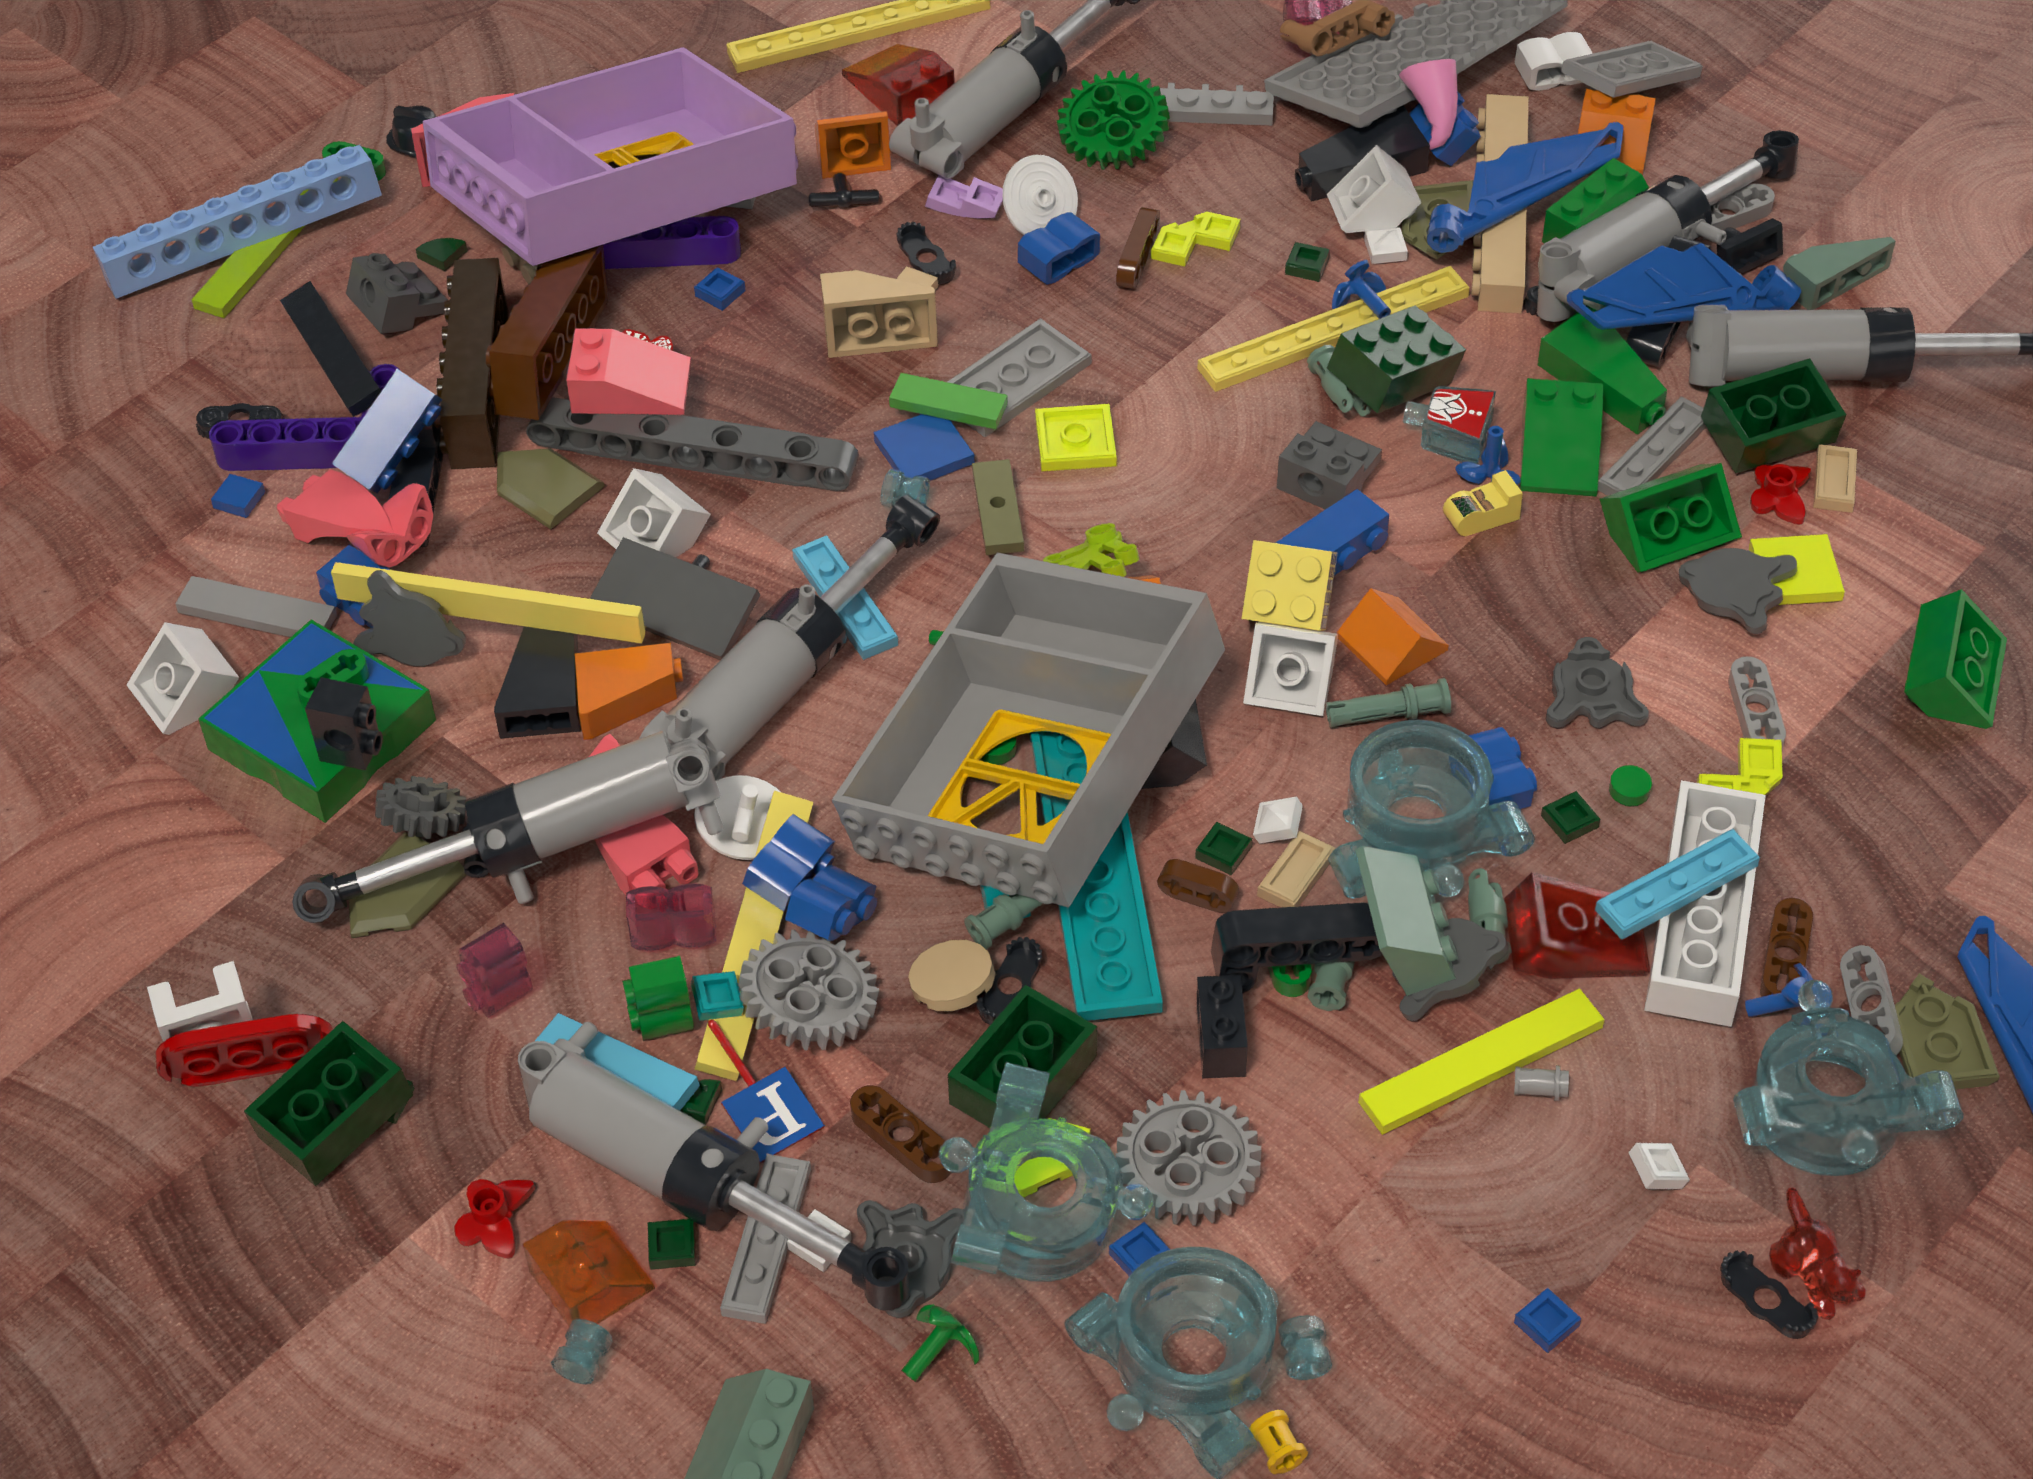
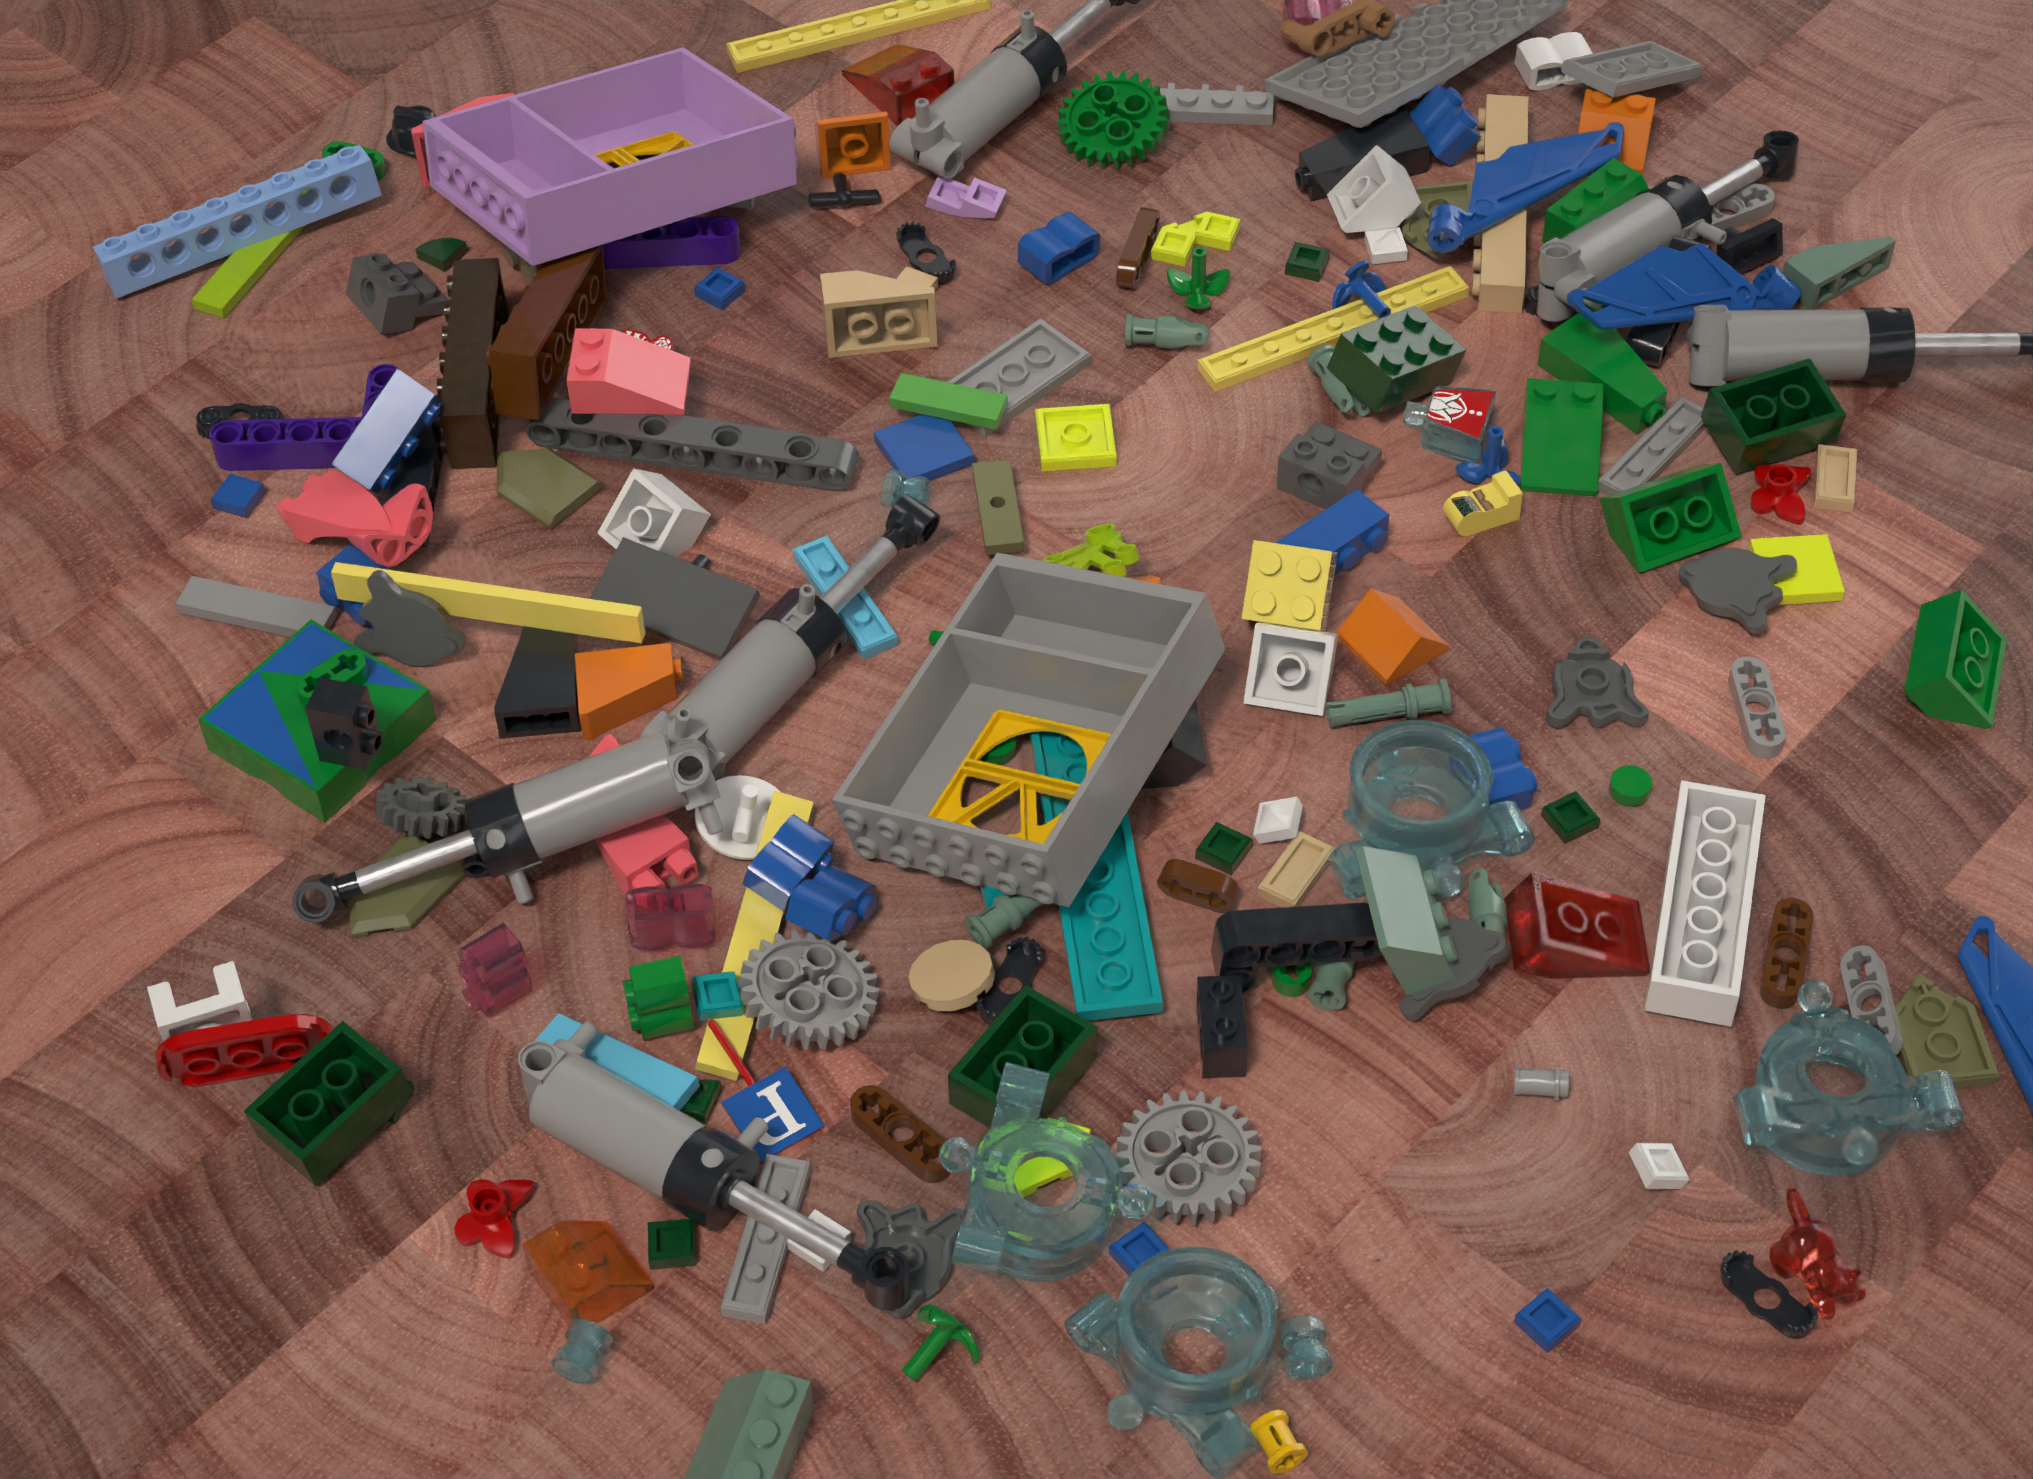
(180, 677): white slope -> none
(331, 348): black tile -> none
(1037, 192): white shield -> none
(1164, 332): none -> sand green piece
(1198, 283): none -> green plant
(1436, 91): bright pink hat -> none
(1480, 1061): neon yellow tile -> none
(1677, 884): medium azure tile -> none
(1757, 767): neon yellow tile -> none
(1781, 1001): blue plant -> none

